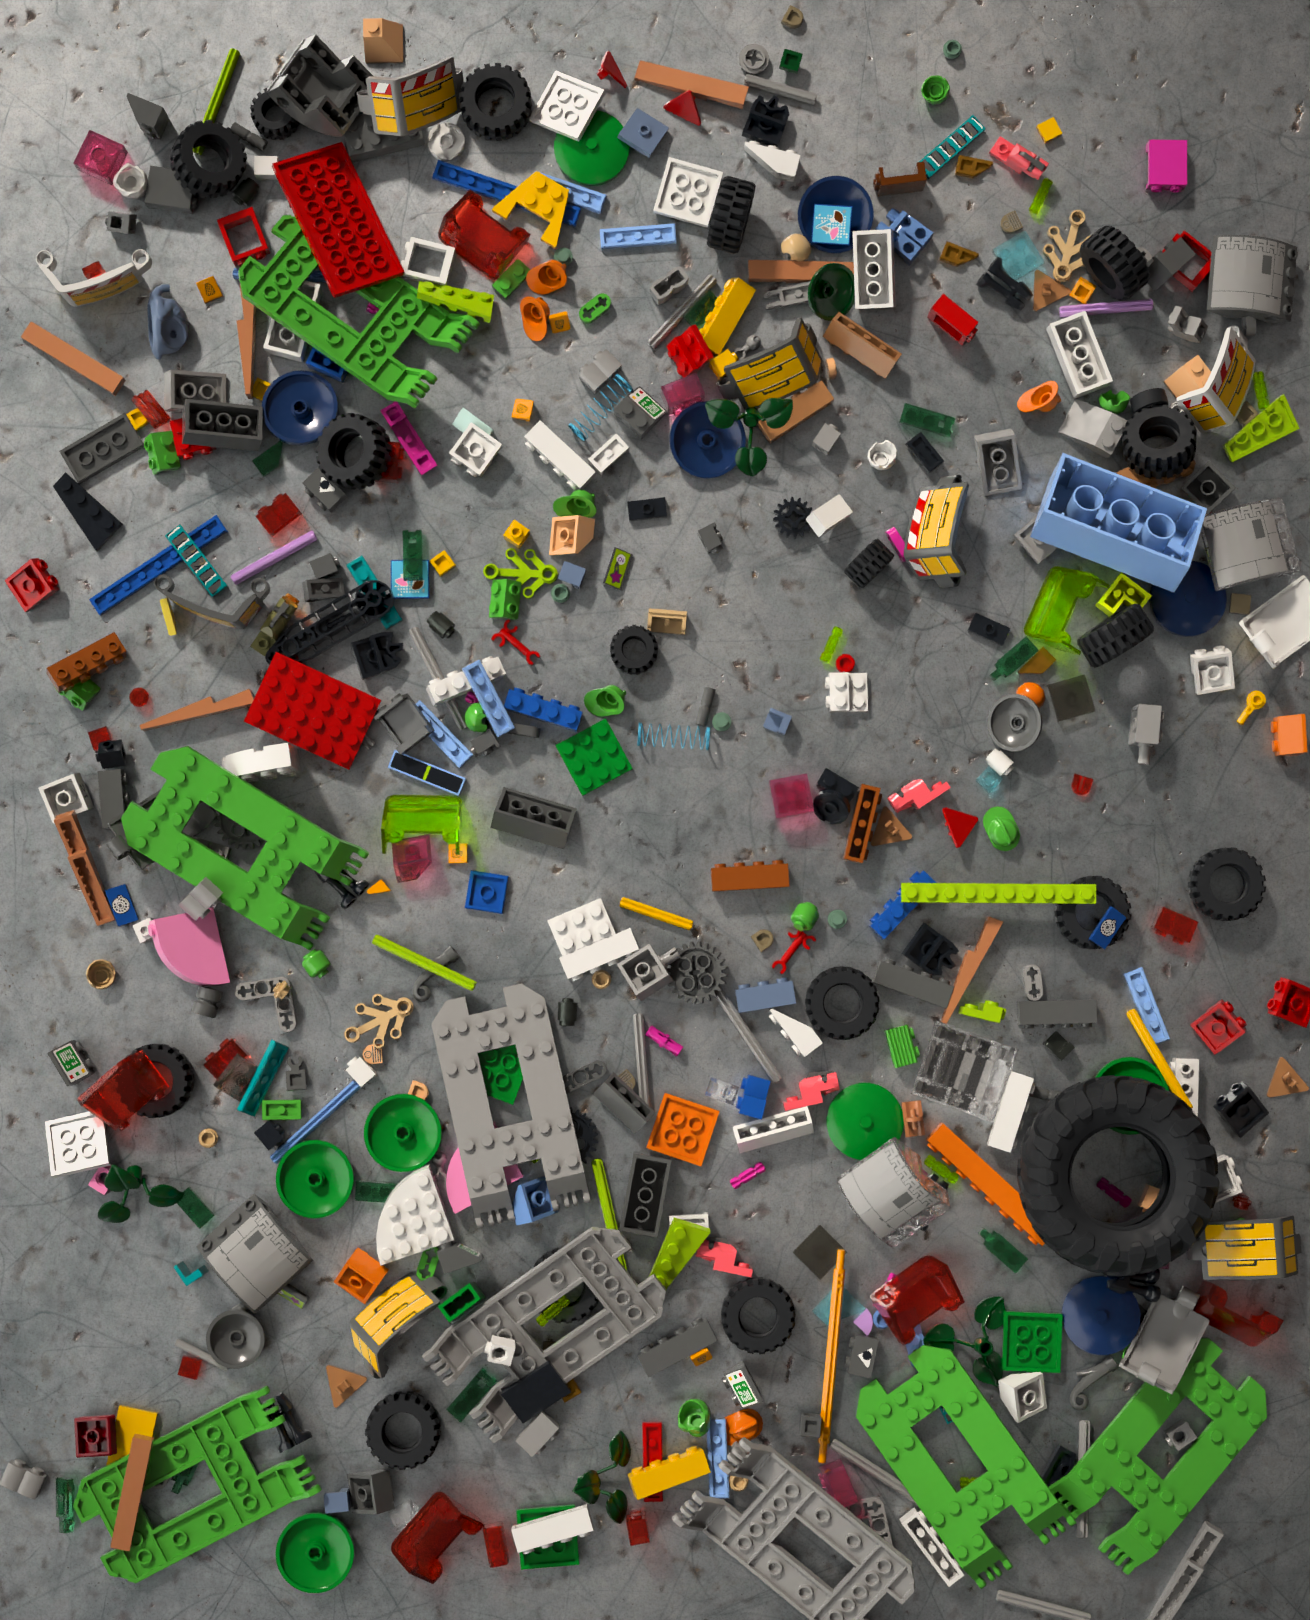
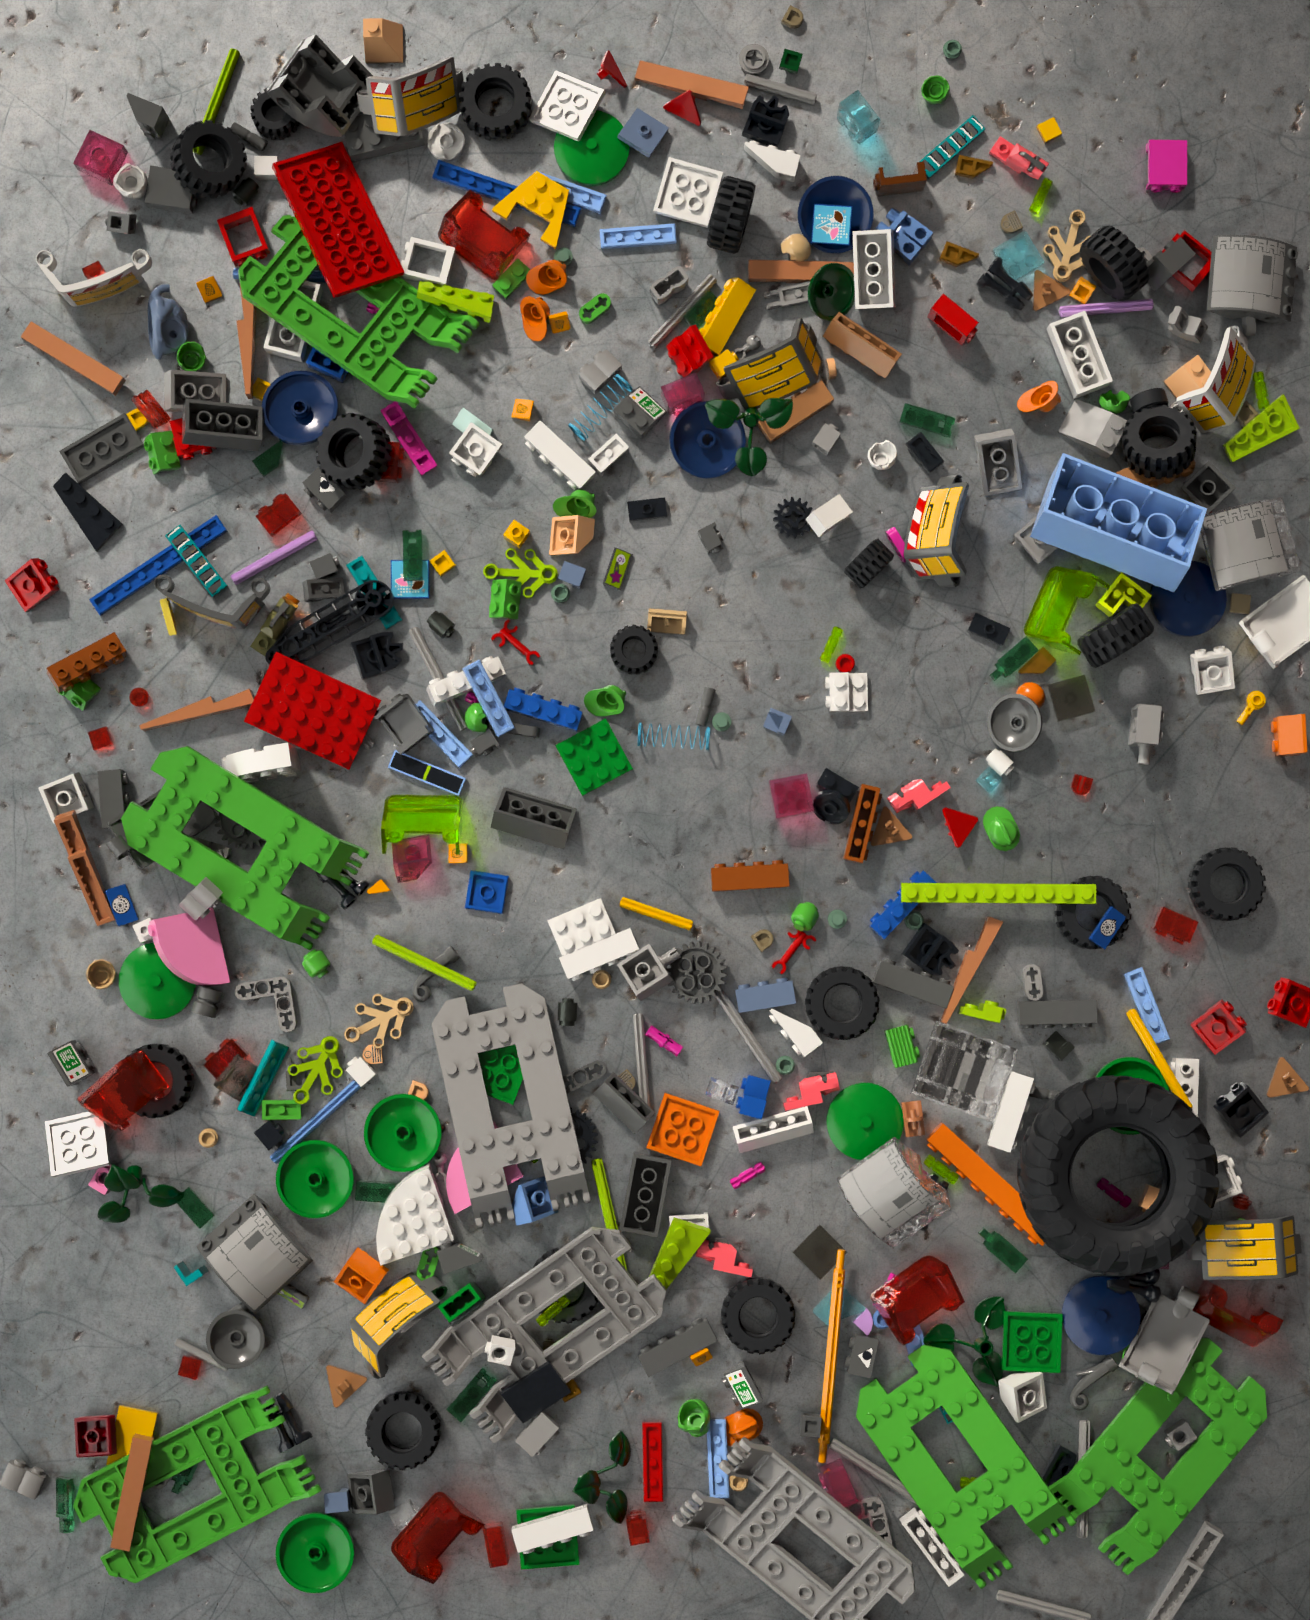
(111, 754): black brick -> none
(151, 987): none -> green dish
(191, 356): none -> bright green hair
(281, 990): tan plate -> none
(317, 1067): none -> lime plant
(669, 1472): yellow brick -> none
(785, 1065): none -> sand green plate
(858, 117): none -> clear light blue brick
(914, 920): none -> sand green plate

